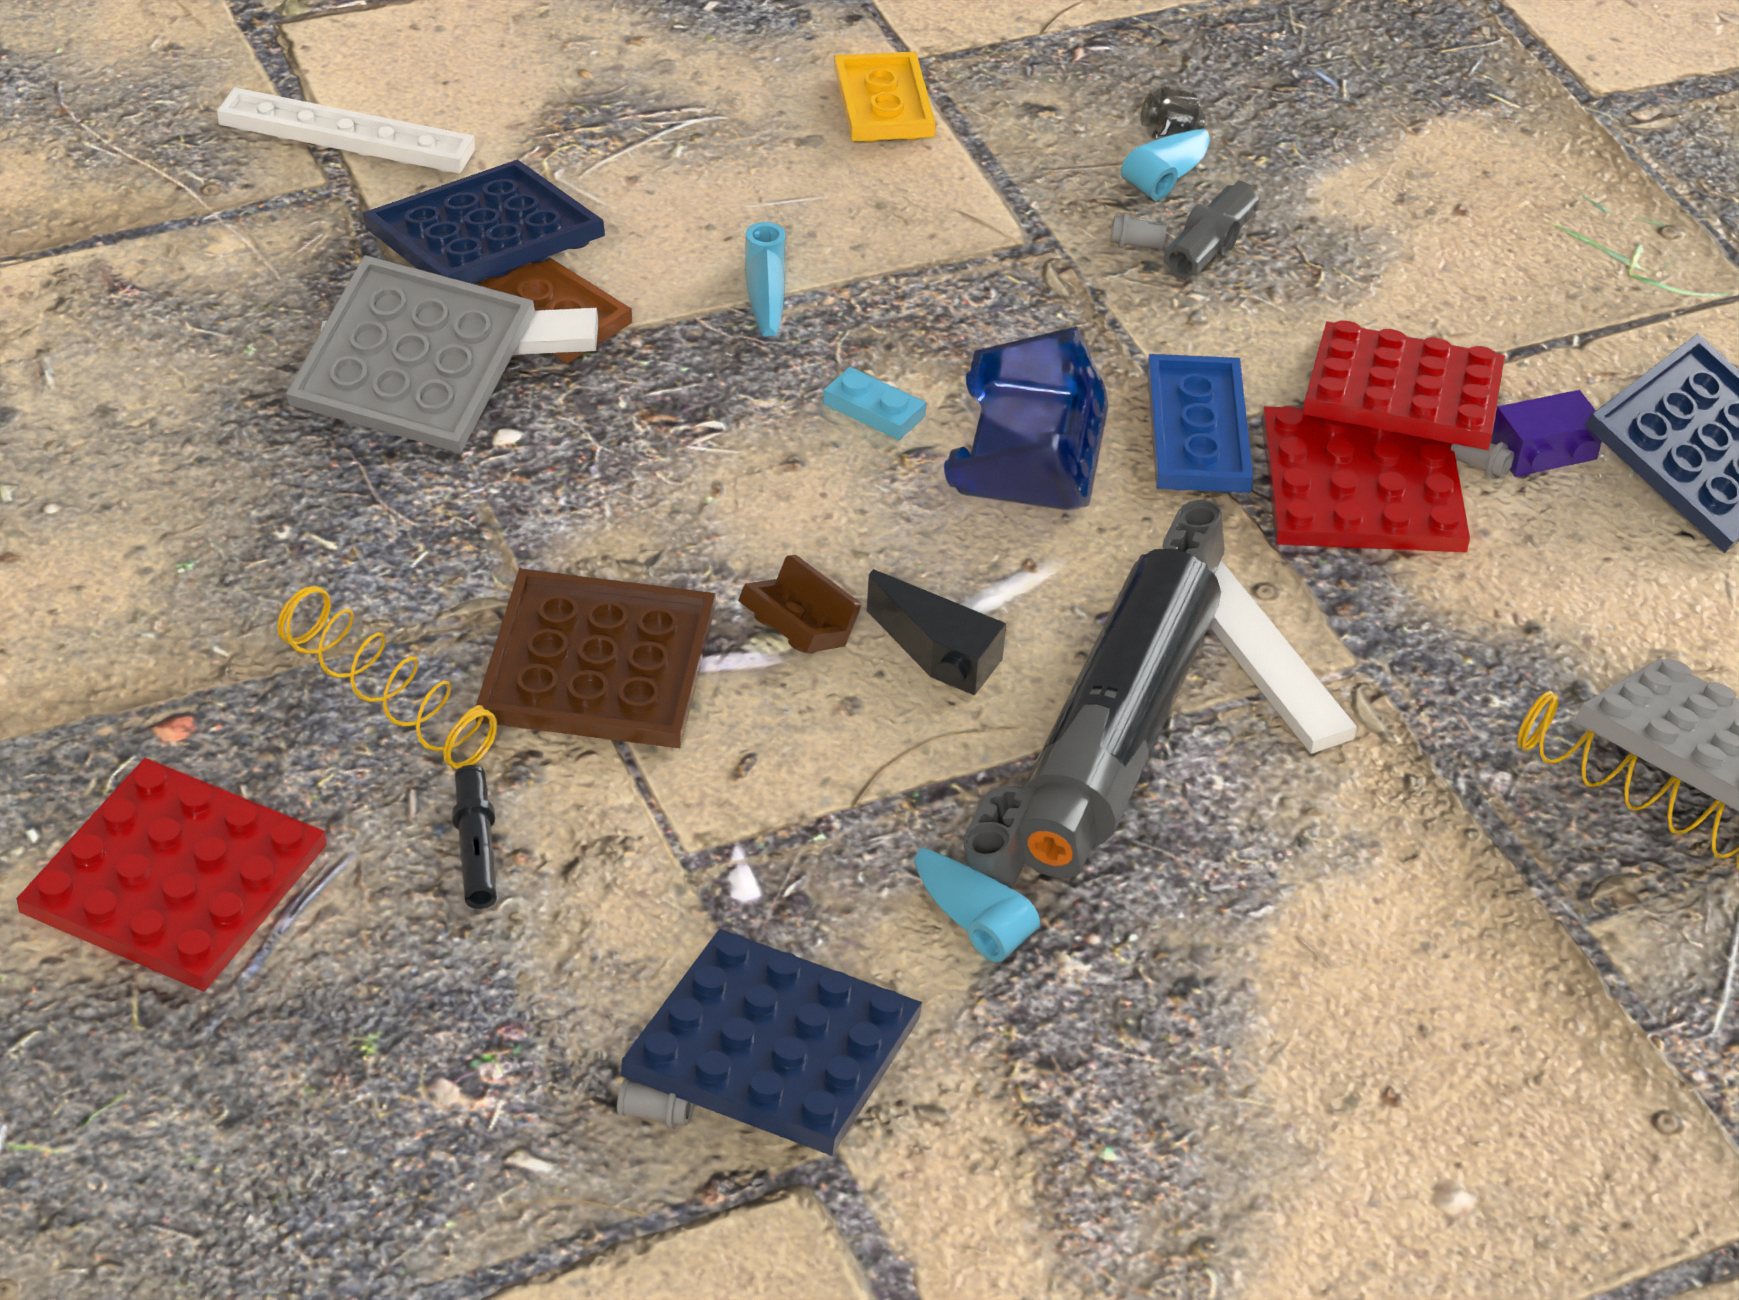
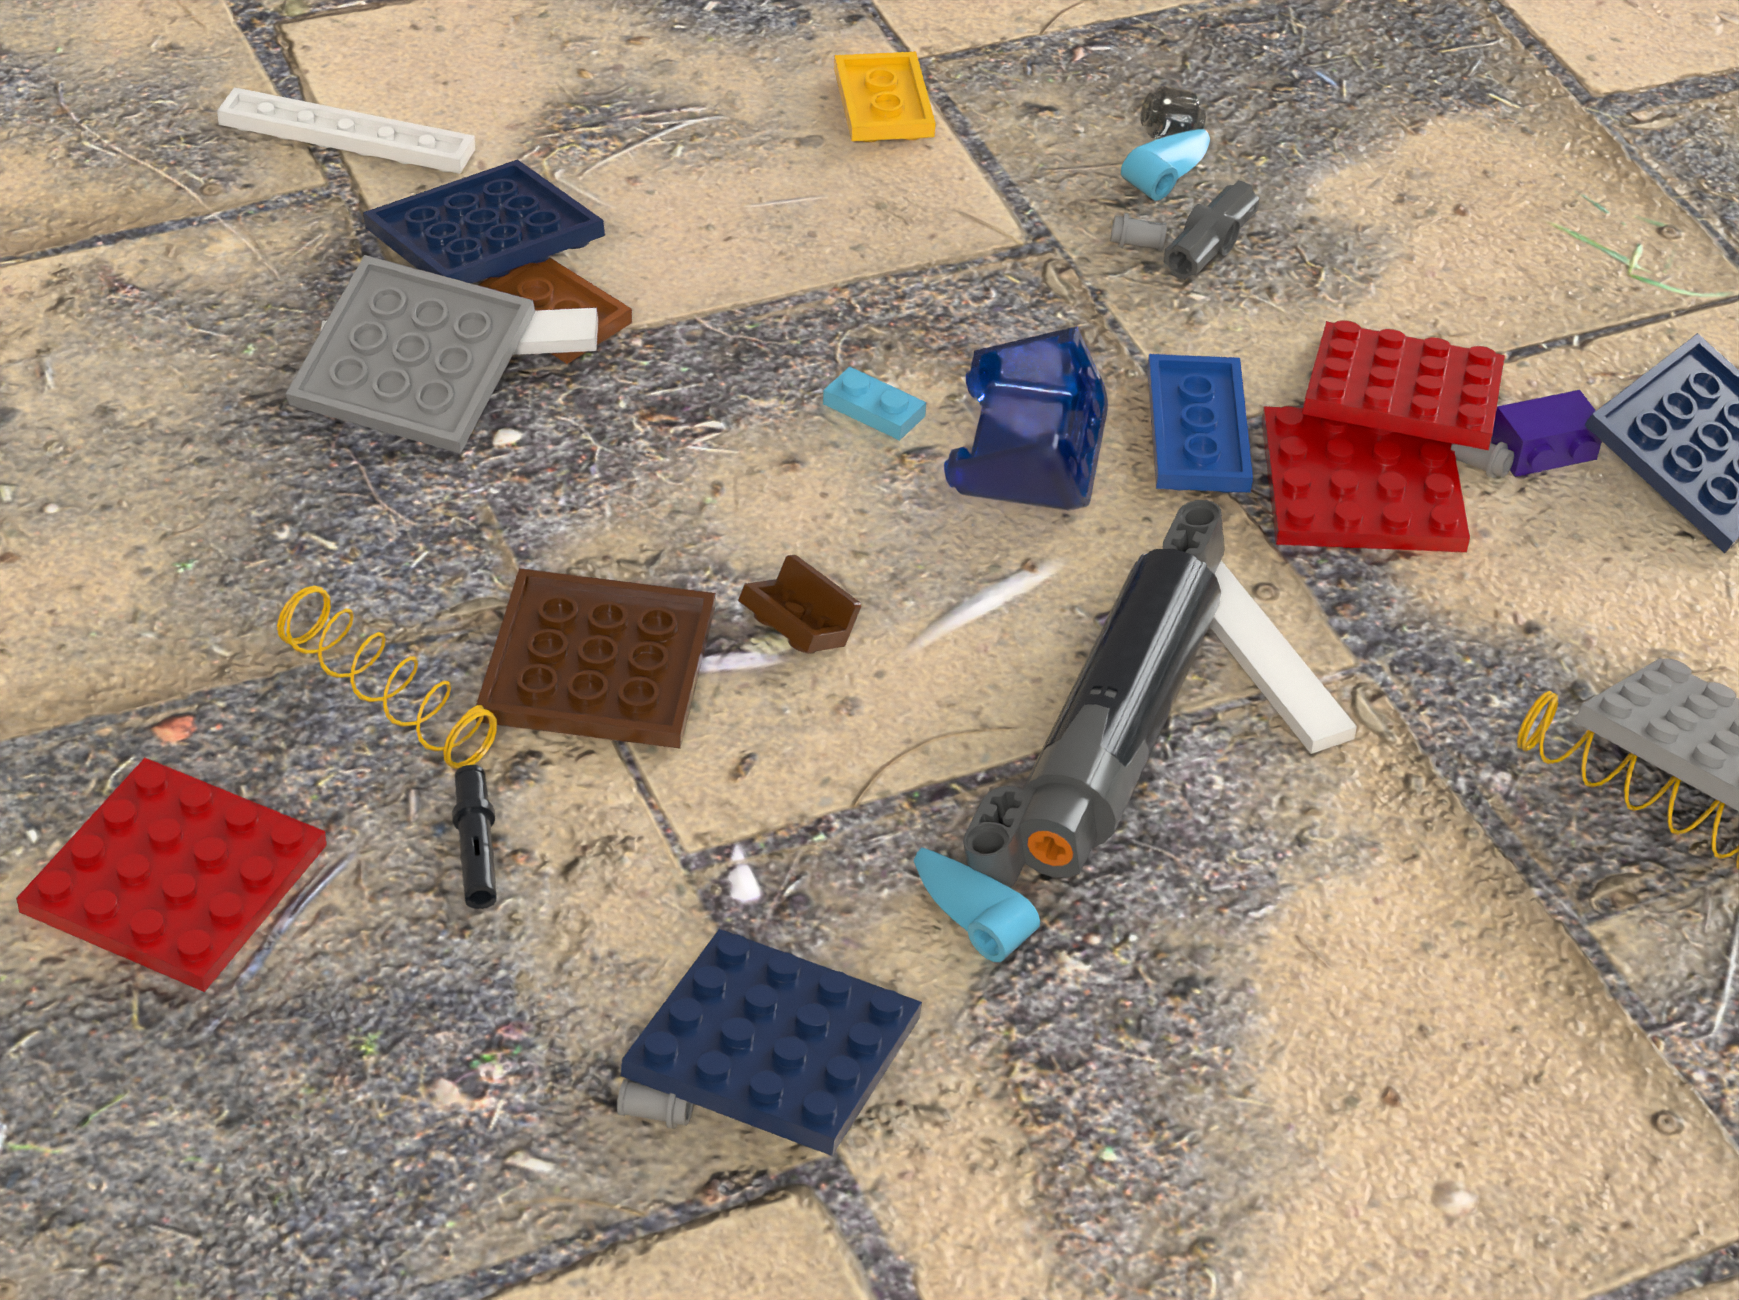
(766, 274): medium azure piece -> none
(938, 634): black slope -> none

